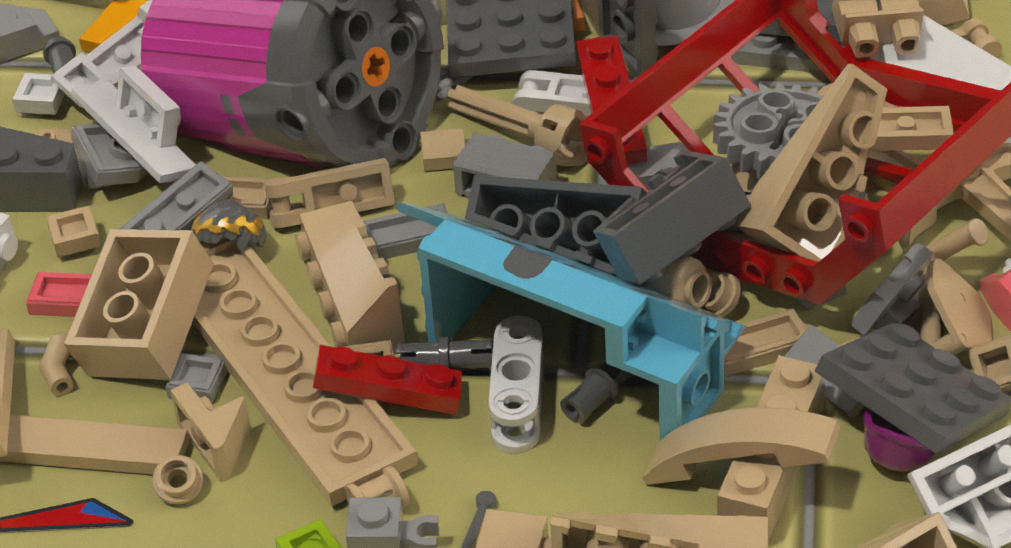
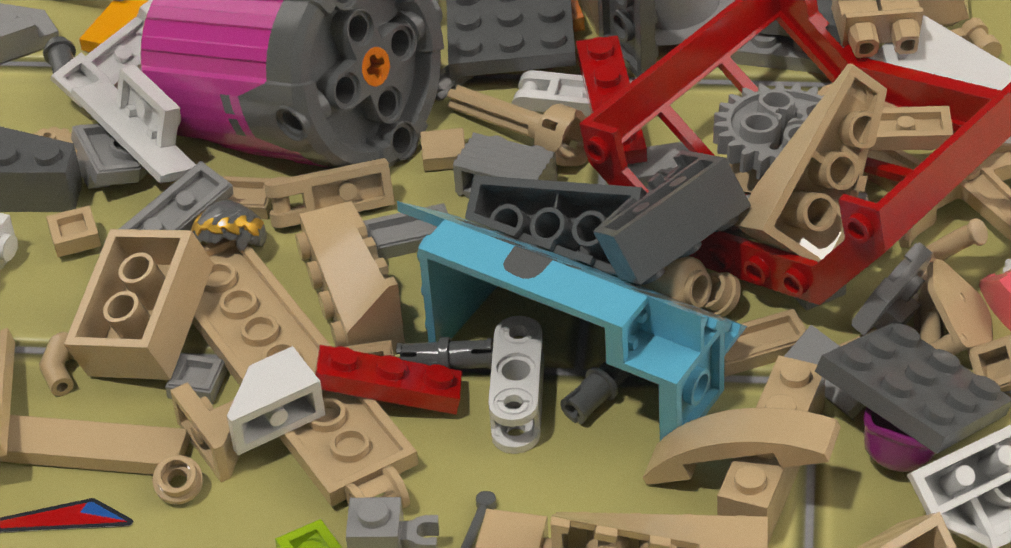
(37, 95): white plate -> none
(57, 293): coral tile -> none
(274, 400): none -> white slope

